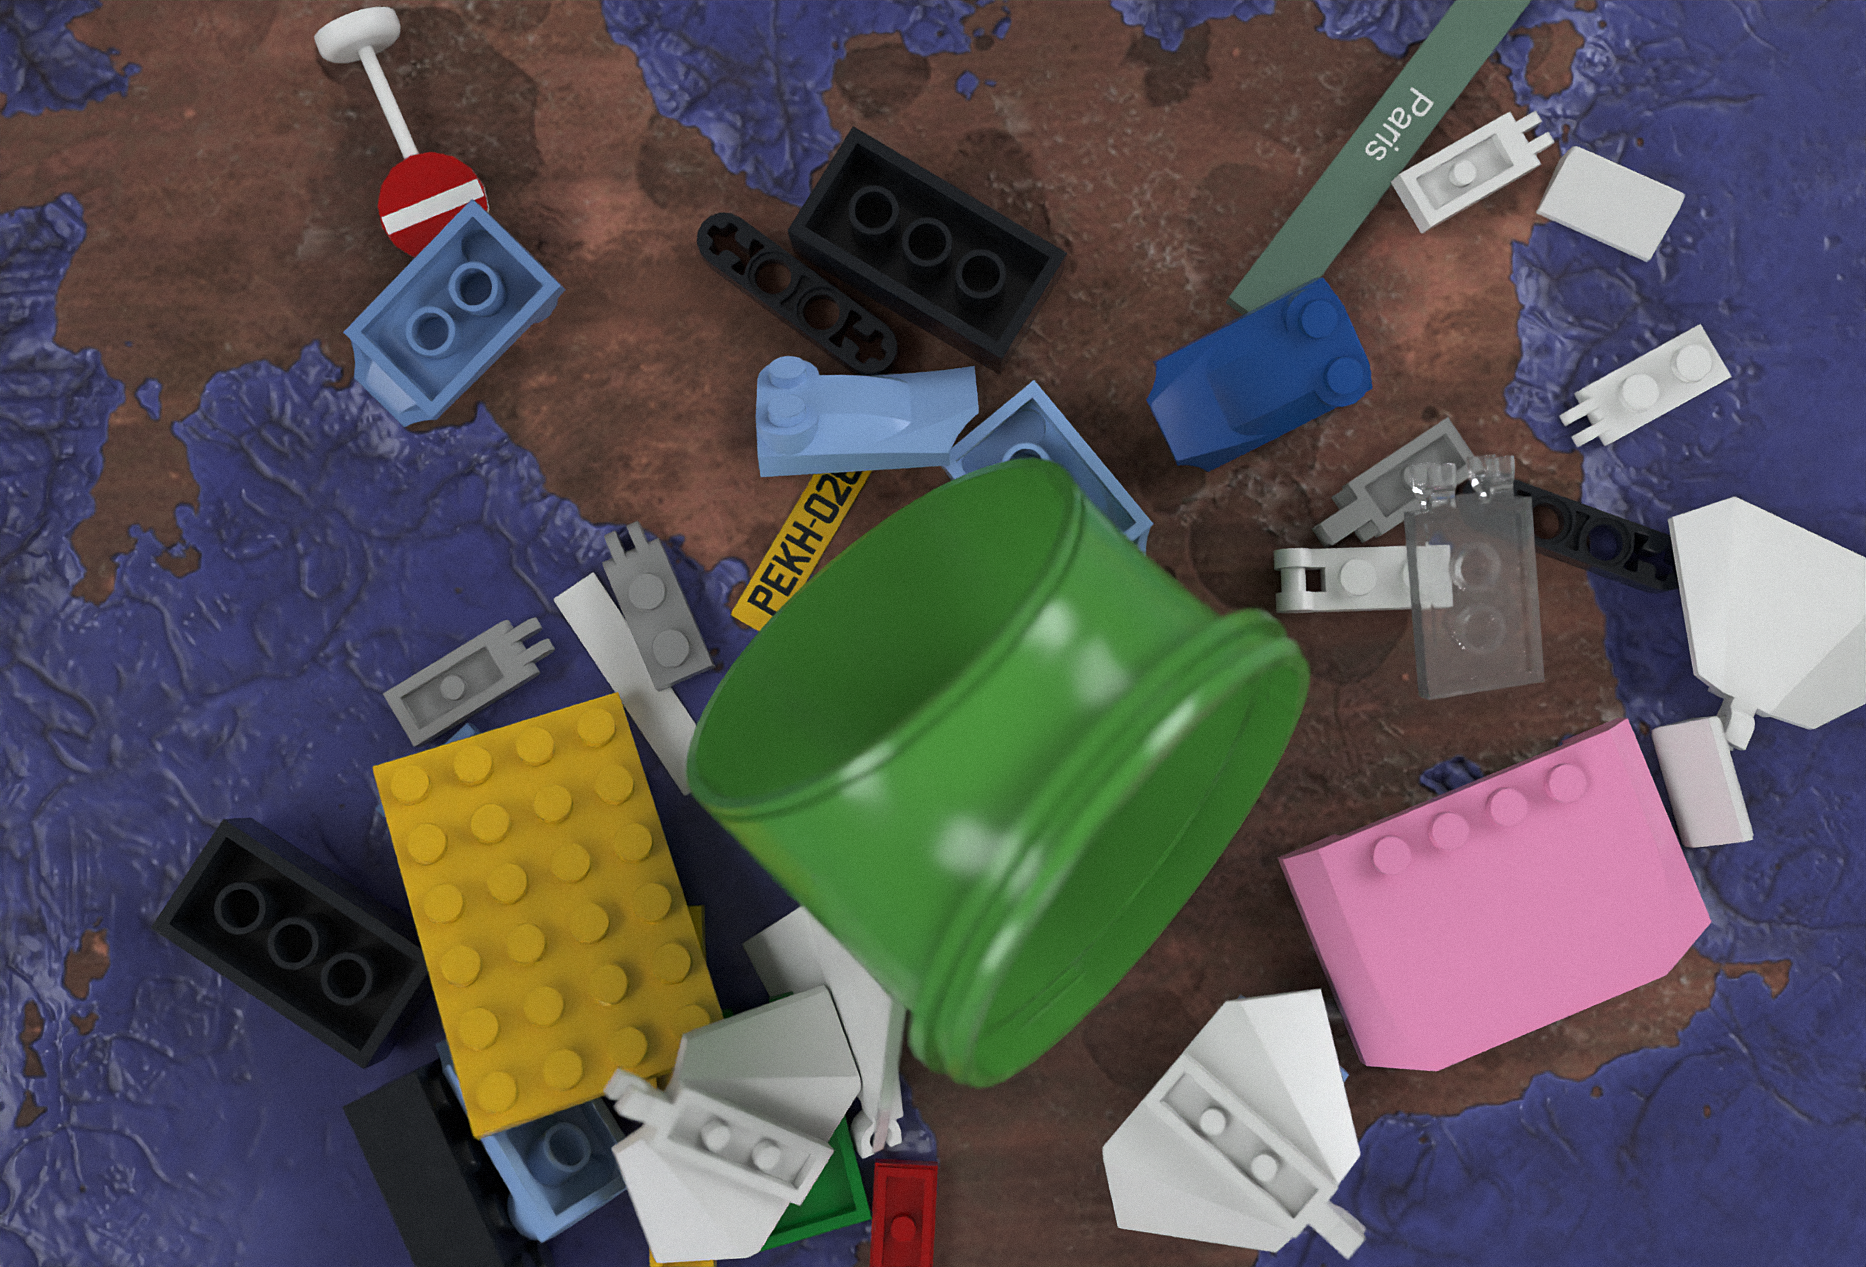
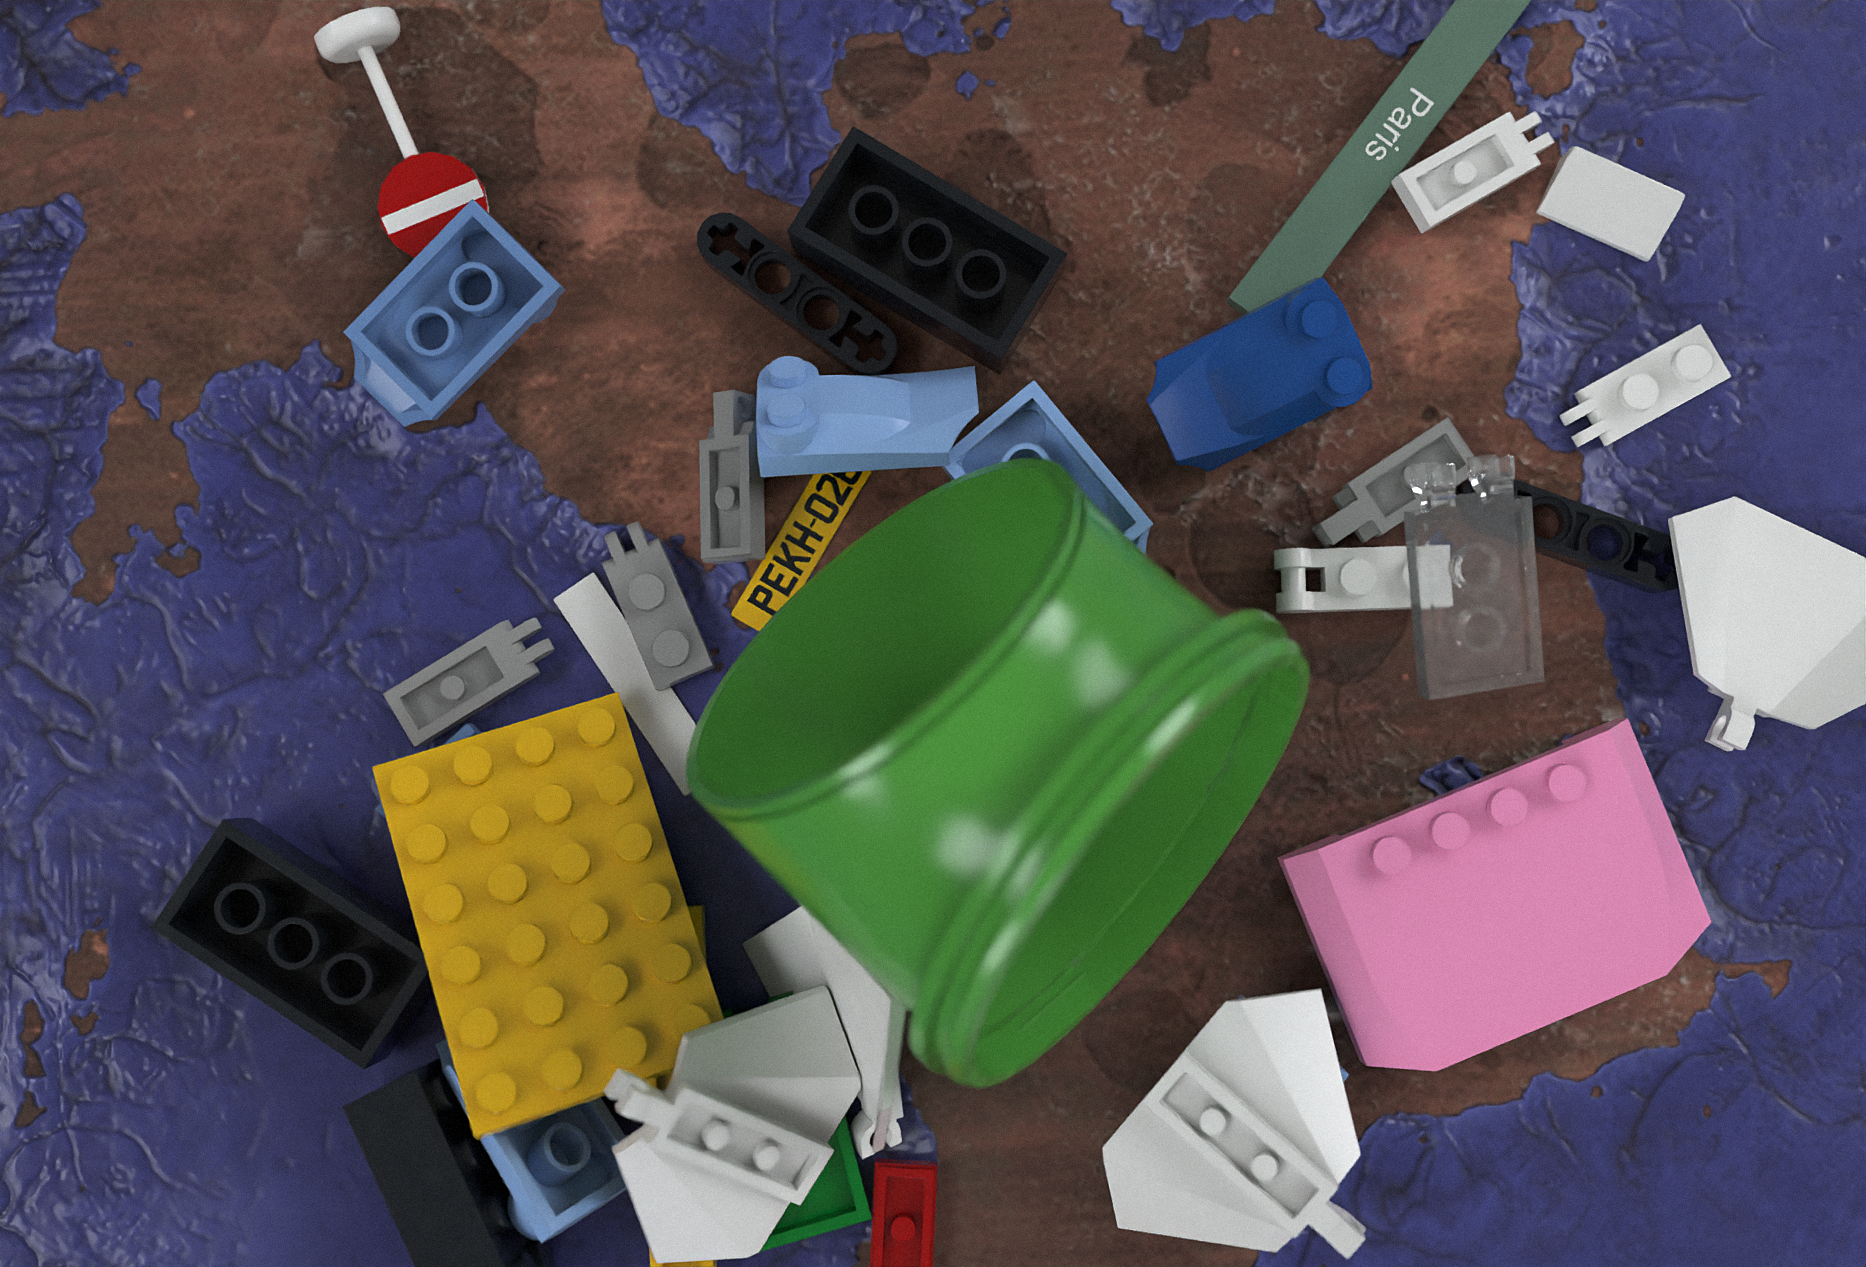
(731, 483): none -> light grey hinge
(1701, 782): white slope -> none

